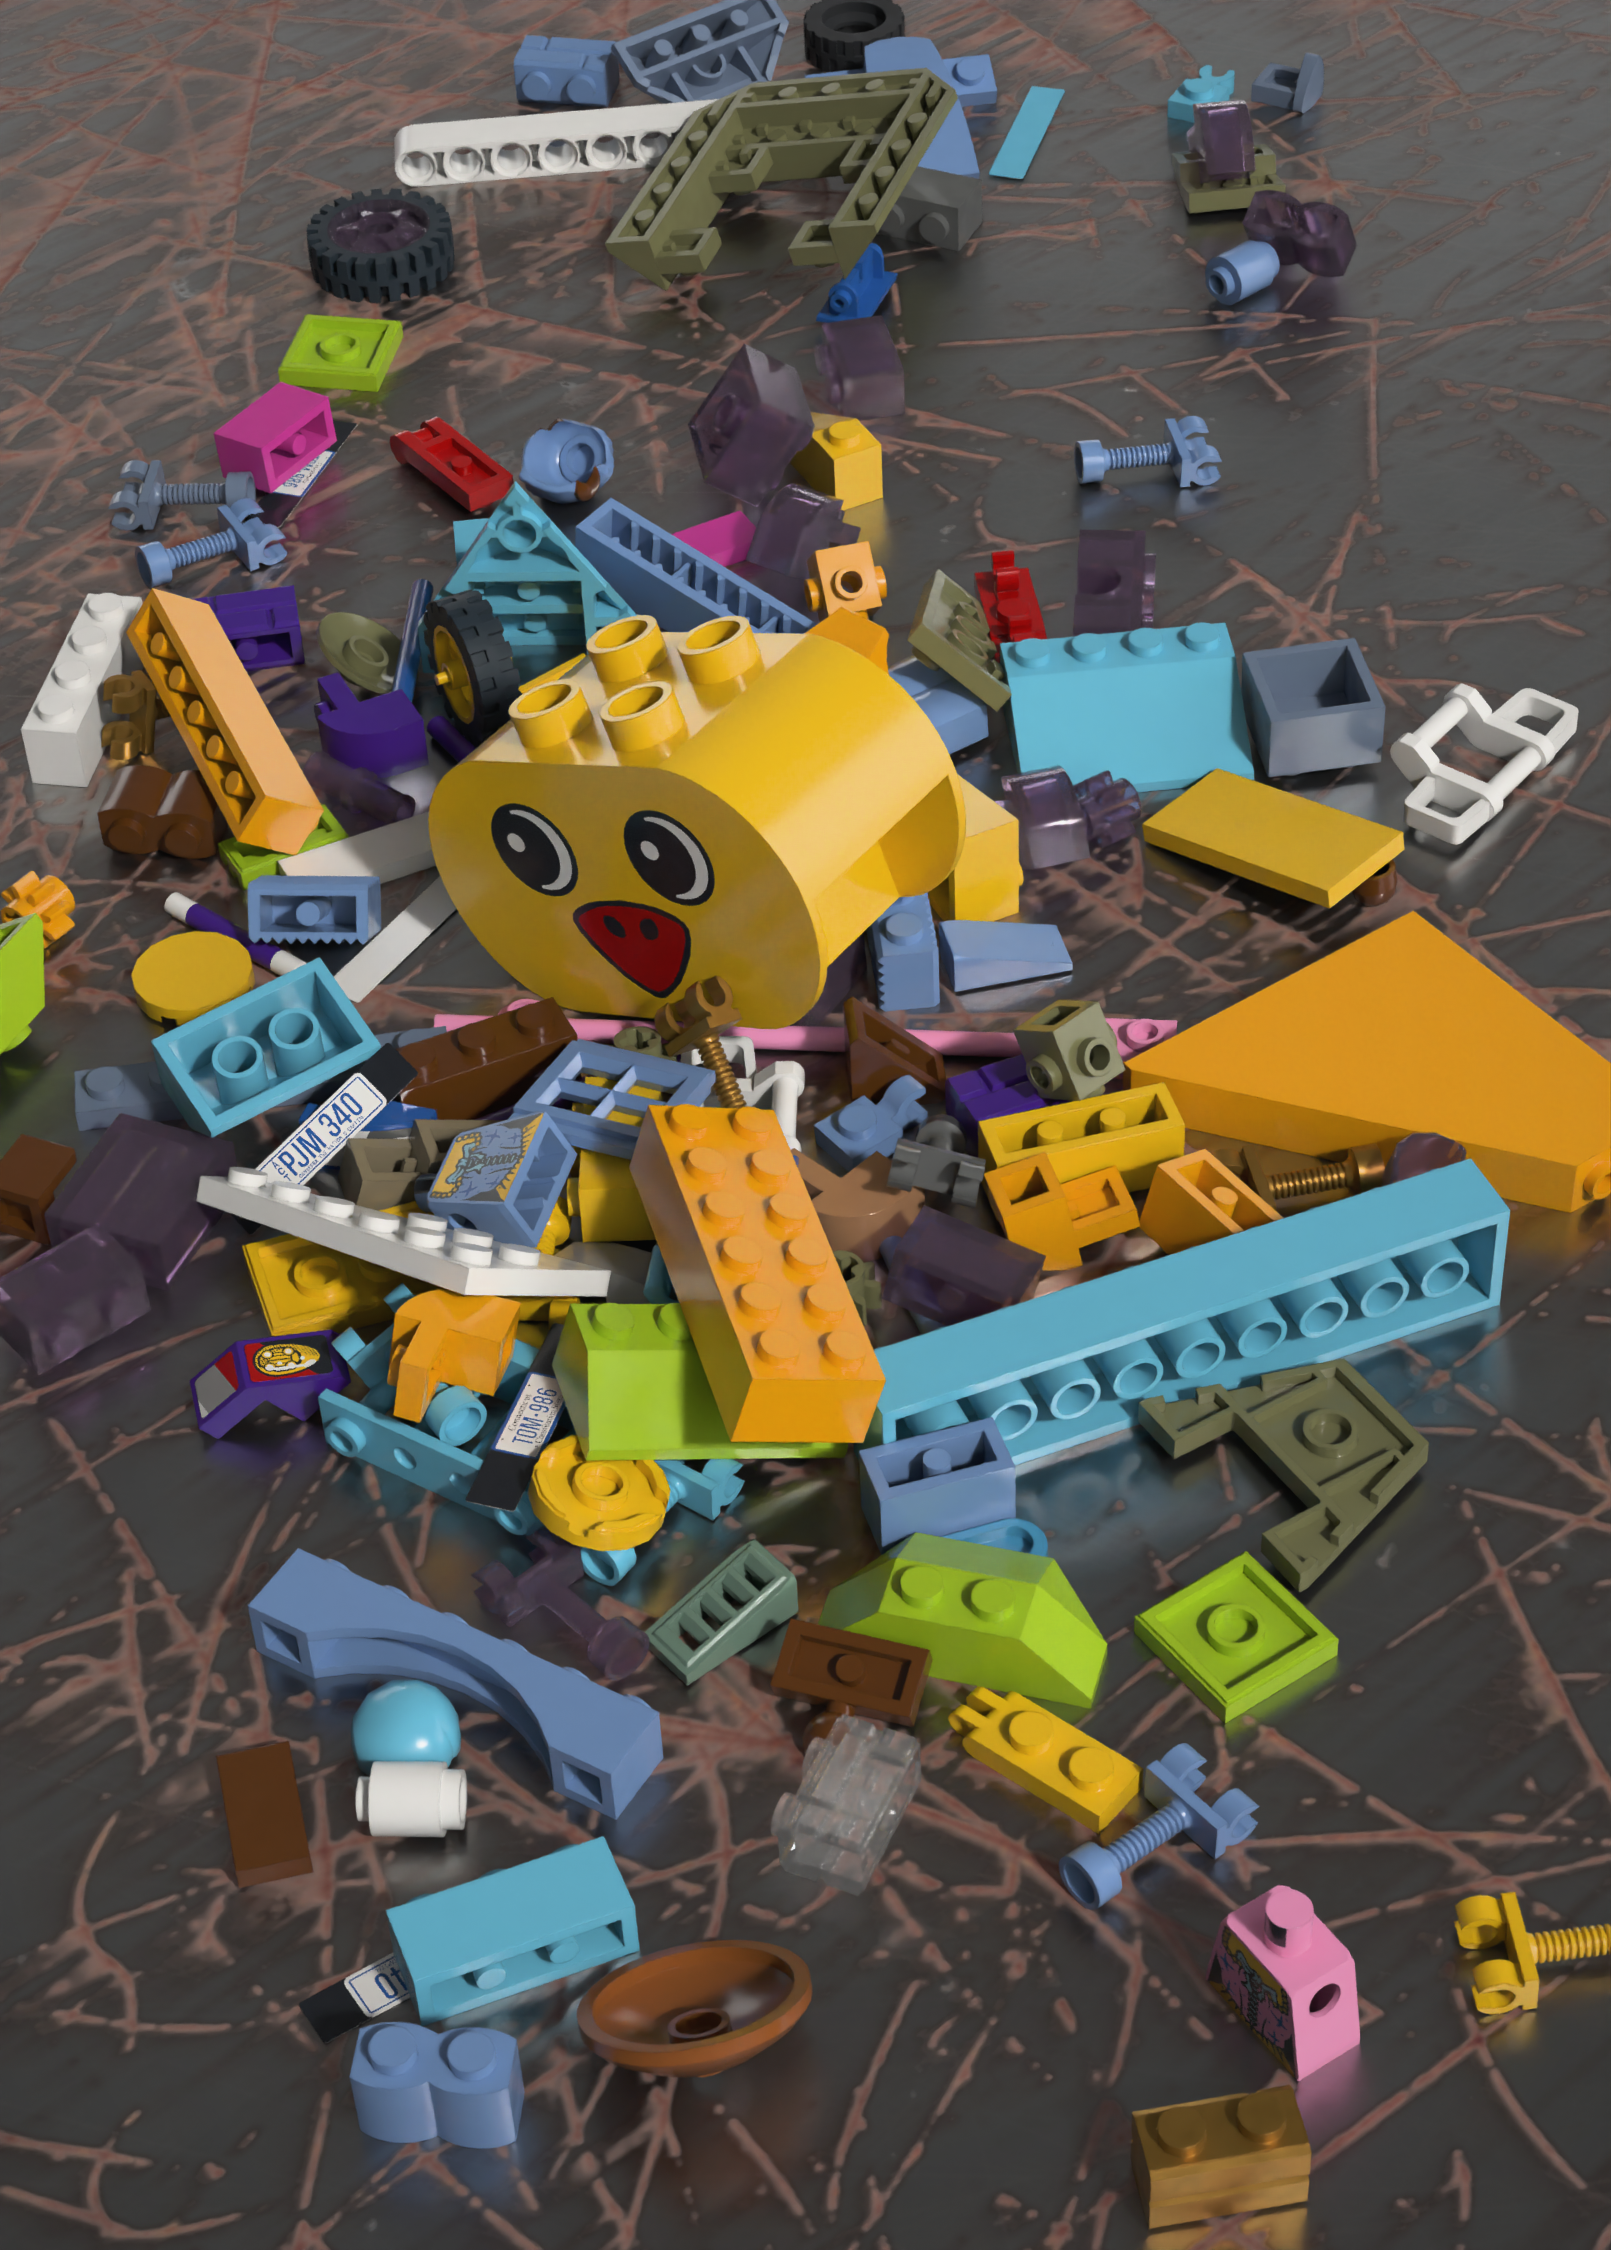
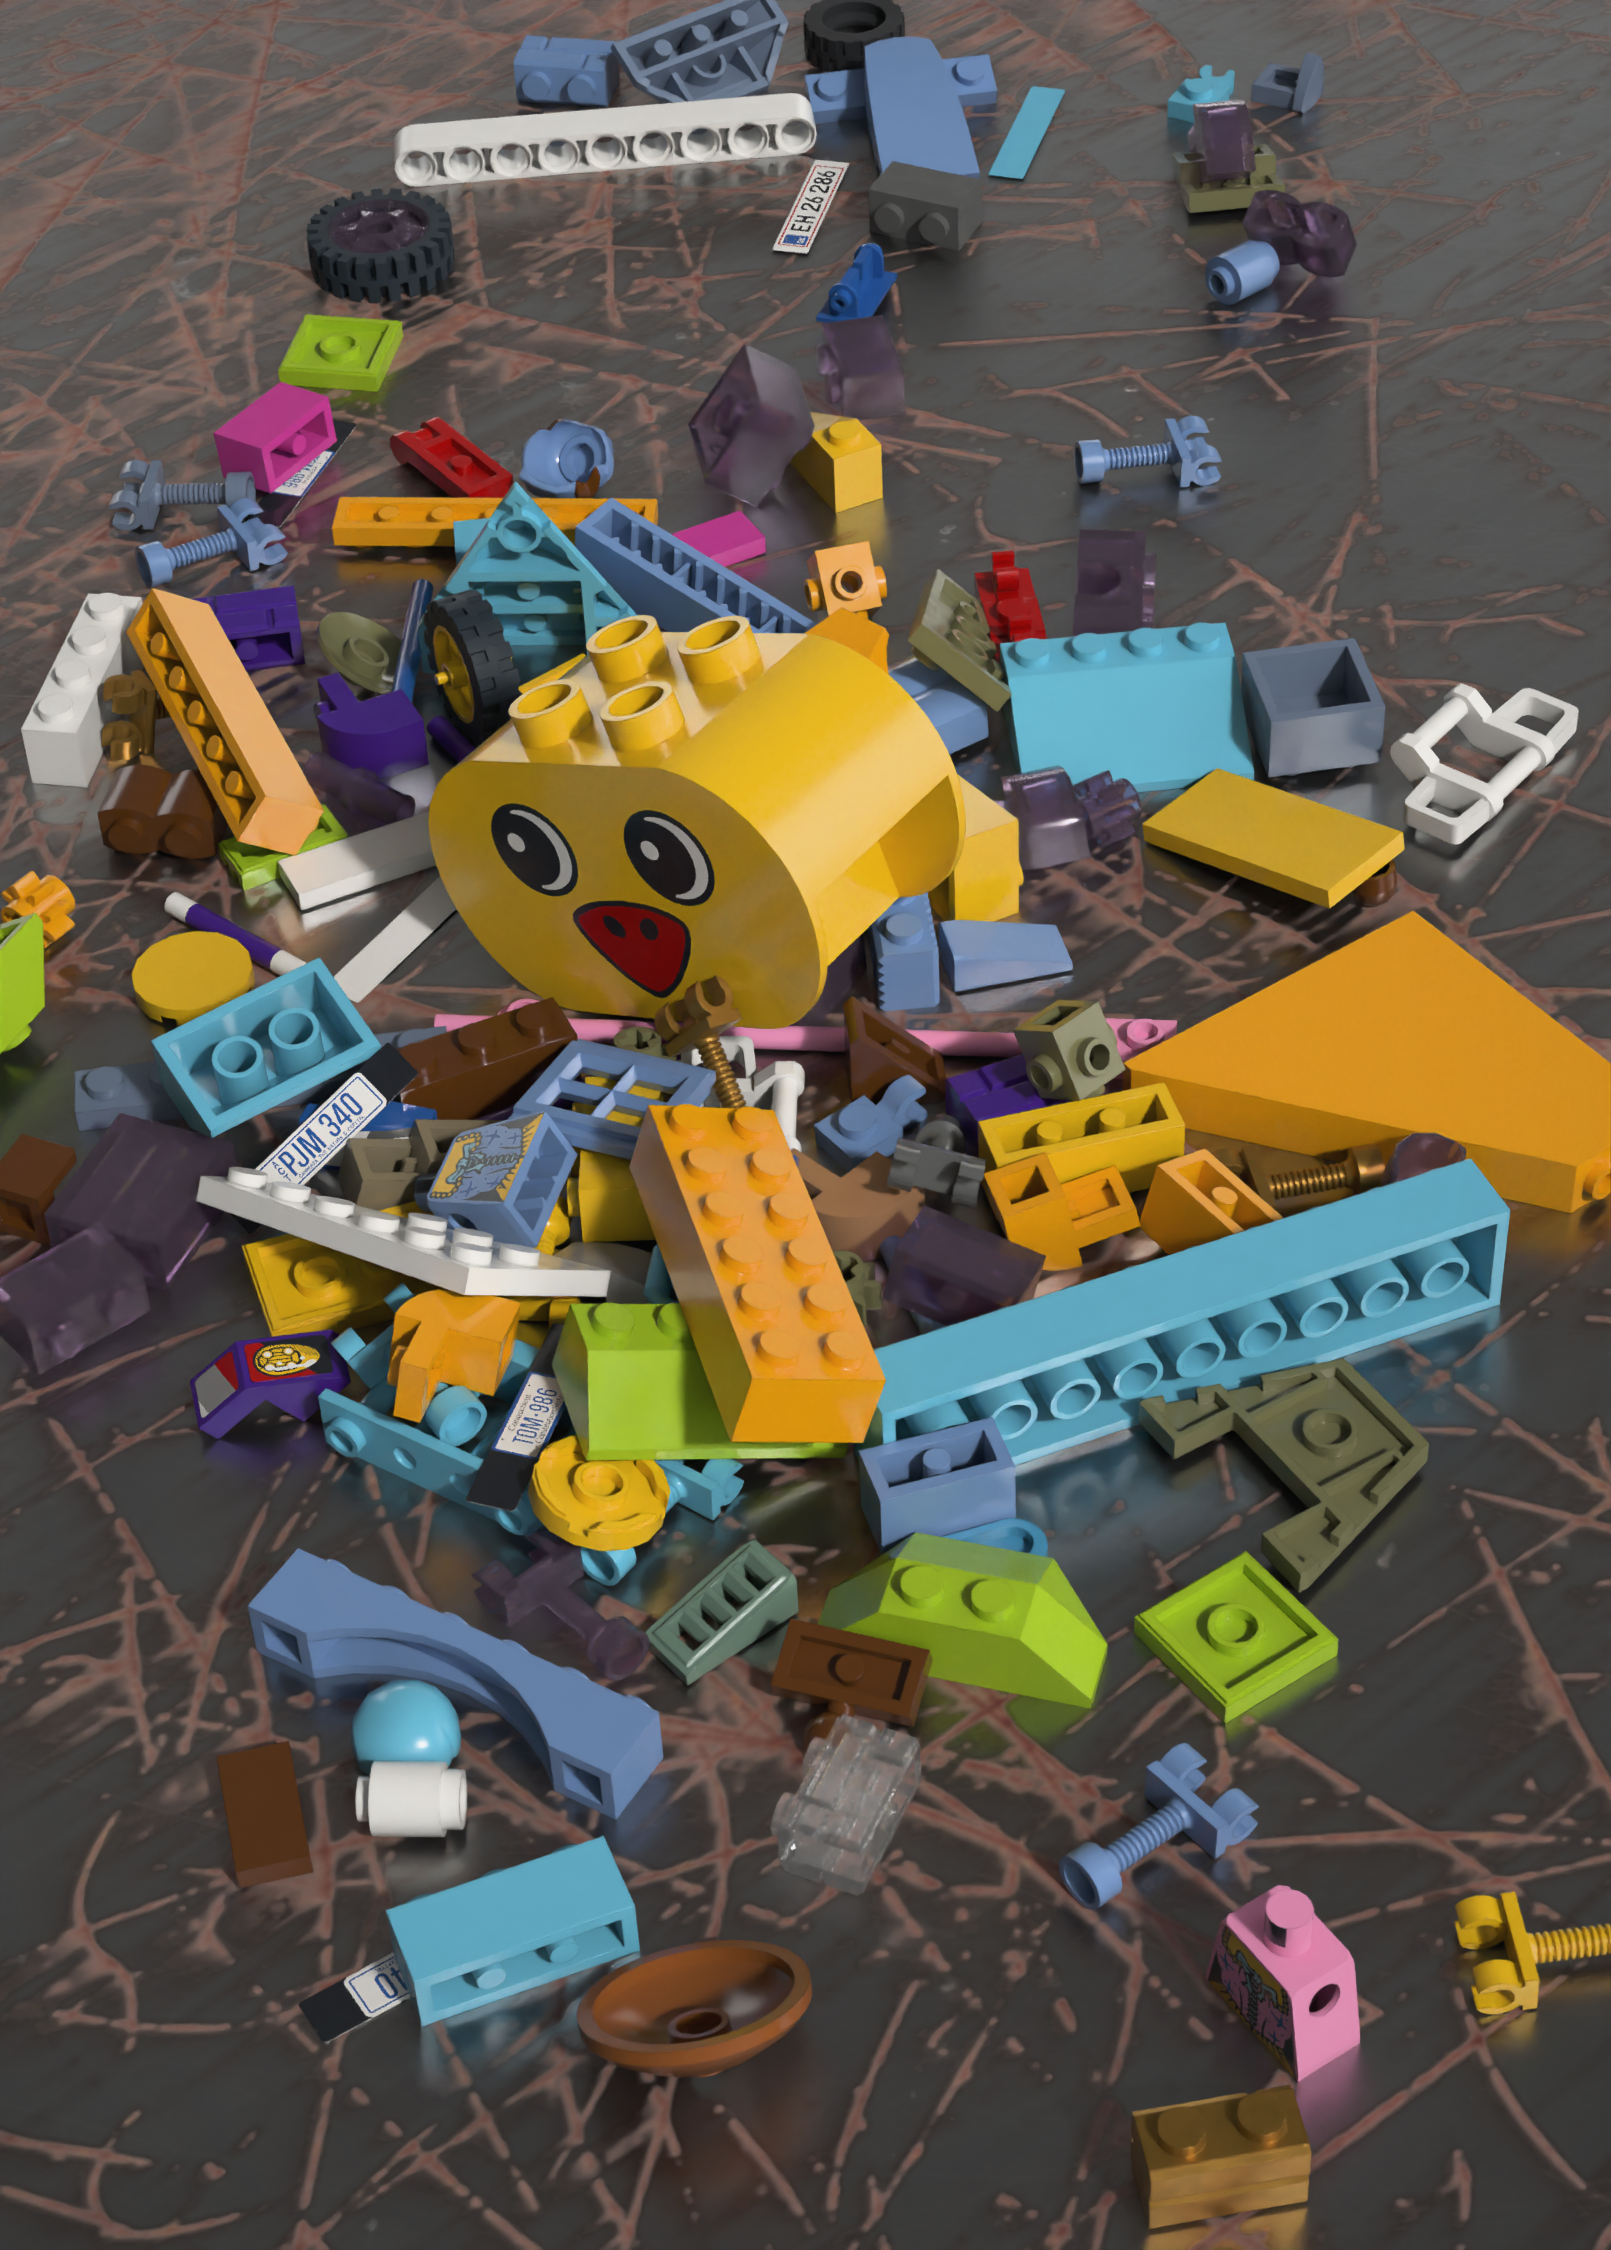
(314, 908): medium blue brick -> none
(429, 520): none -> light orange plate
(433, 2085): medium blue brick -> none
(793, 129): olive slope -> none
(797, 525): clear purple brick -> none
(810, 206): none -> white sticker
(1047, 1756): yellow hinge -> none

